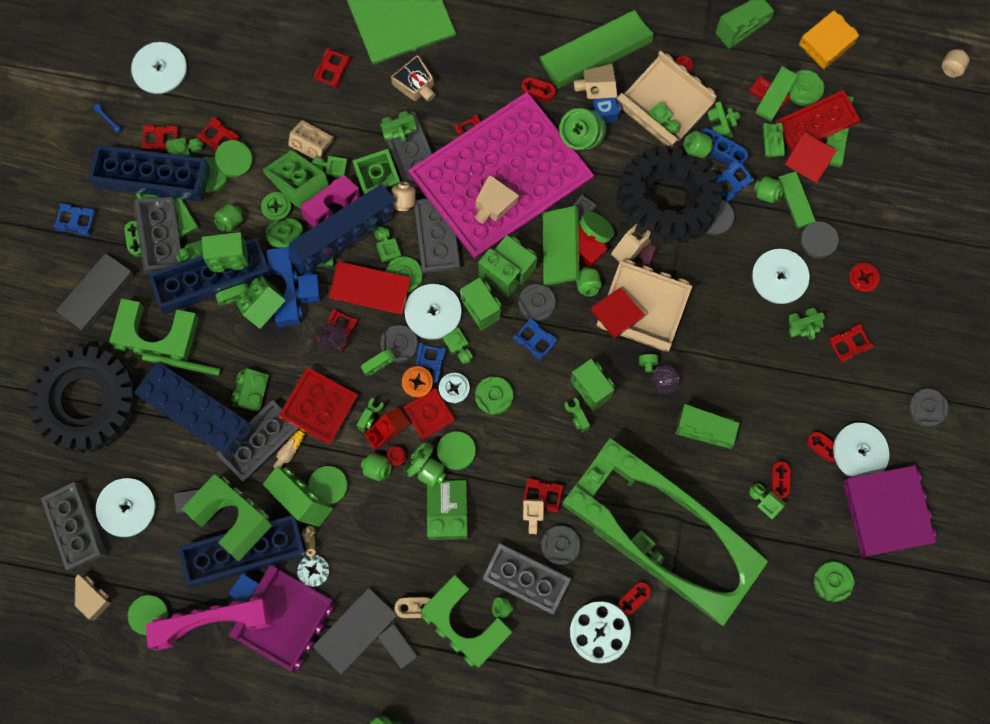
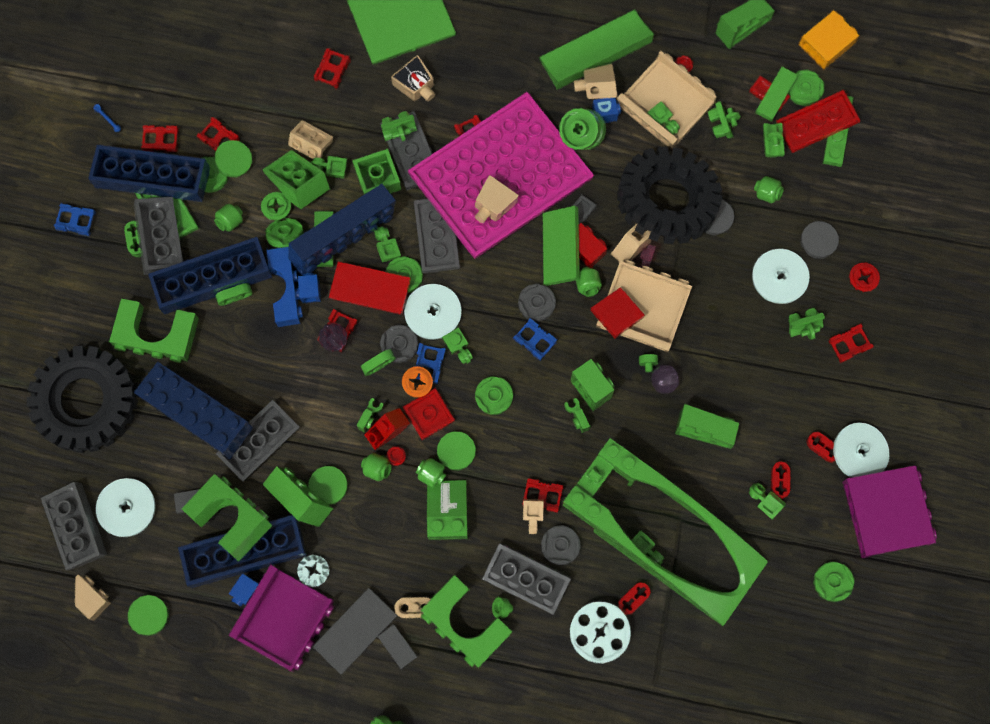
(95, 293): dark grey slope -> none
(146, 63): light aqua piece -> none
(164, 633): dark pink arch -> none
(180, 148): bright green plate -> none
(181, 364): bright green bar -> none
(190, 251): bright green plate -> none
(225, 252): bright green brick -> none
(249, 390): bright green bracket -> none
(260, 301): bright green brick -> none
(289, 449): tan piece -> none
(309, 540): tan arm -> none
(318, 406): red plate -> none
(340, 192): dark pink arch -> none
(404, 196): tan head -> none
(418, 459): bright green tile -> none
(455, 379): light aqua gear -> none
(480, 303): bright green brick -> none
(498, 273): bright green panel -> none
(518, 256): bright green brick -> none
(538, 89): red beam -> none
(597, 226): bright green tile -> none
(698, 144): bright green head -> none
(729, 175): blue piece -> none
(732, 148): blue beam -> none
(796, 200): bright green tile -> none
(810, 157): red tile -> none
(928, 407): dark grey tile -> none
(955, 63): tan head -> none

